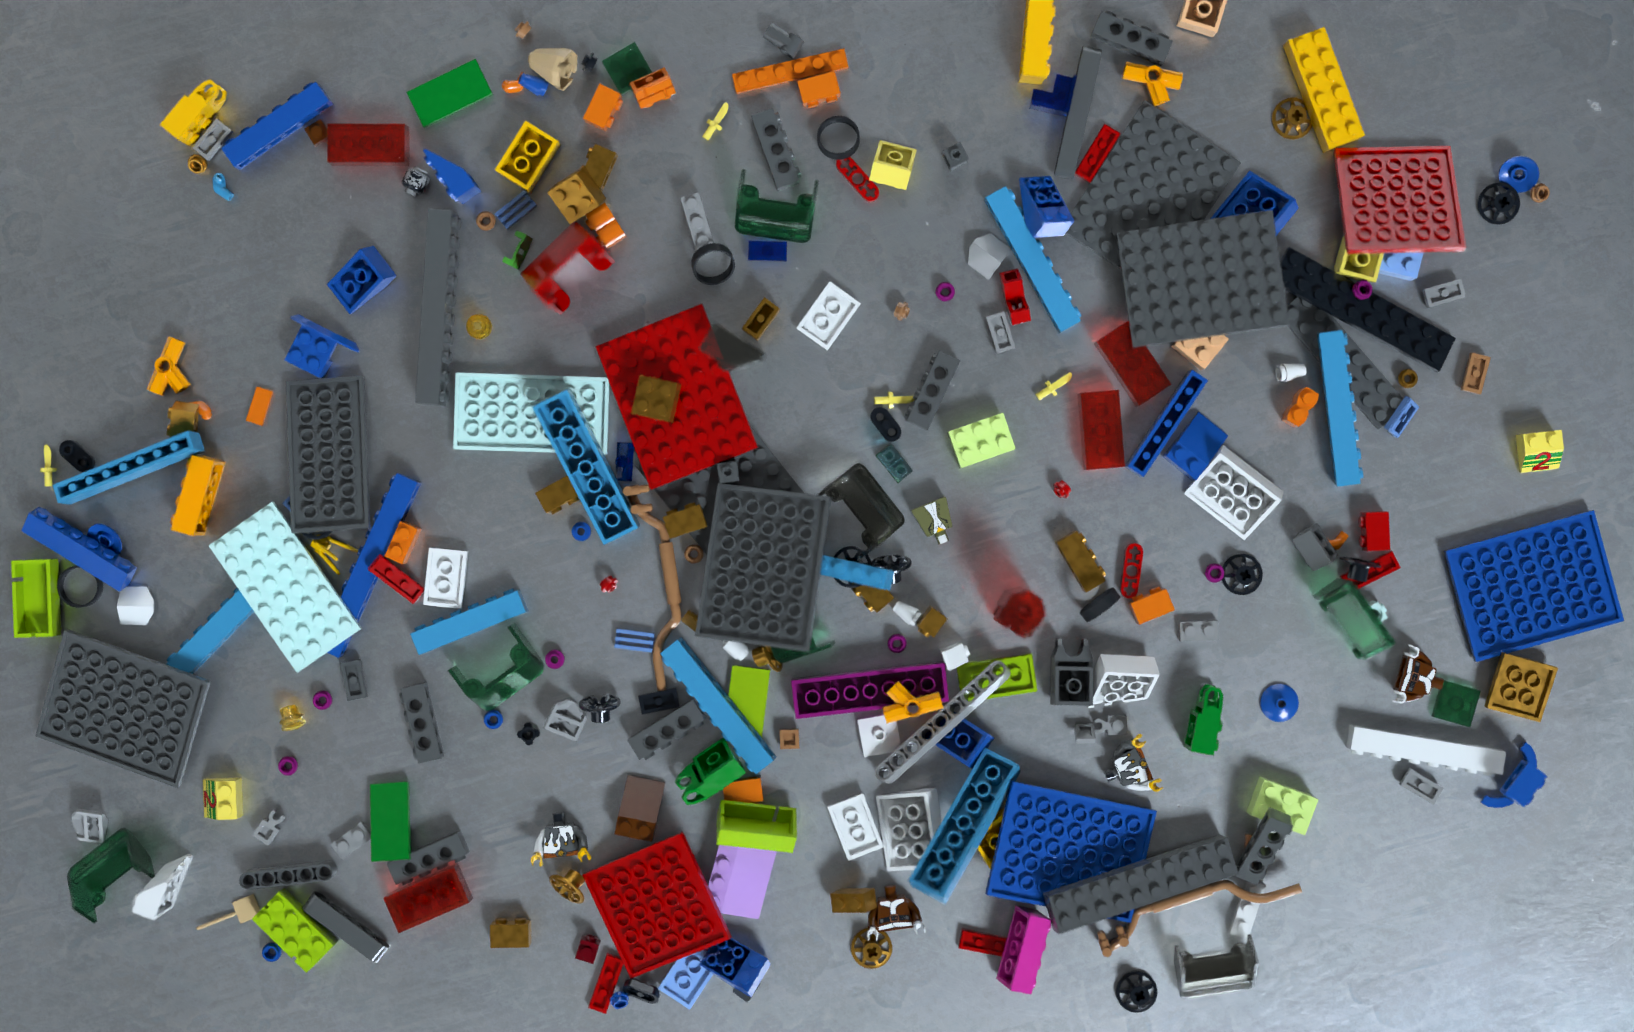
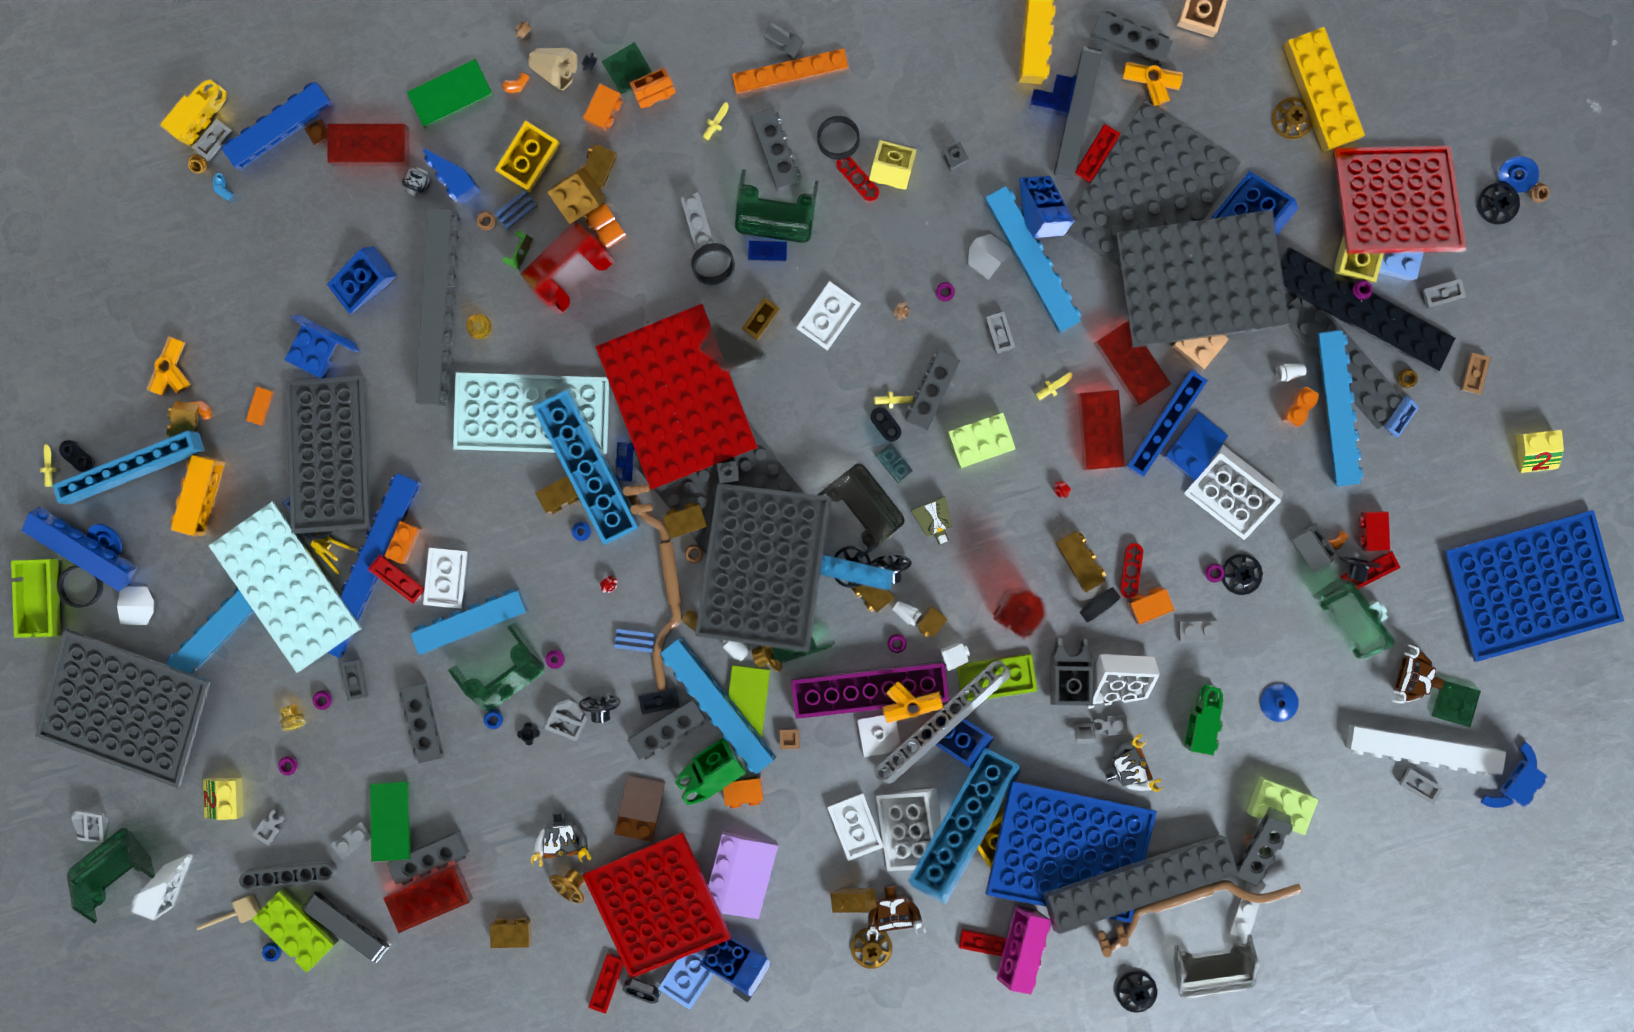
(534, 84): blue cone -> none
(588, 948): dark red bracket -> none
(619, 1000): blue plate -> none
(656, 398): pearl gold brick -> none
(752, 826): lime piece -> none
(819, 89): orange brick -> none
(1014, 296): red brick -> none
(1521, 687): pearl gold plate -> none

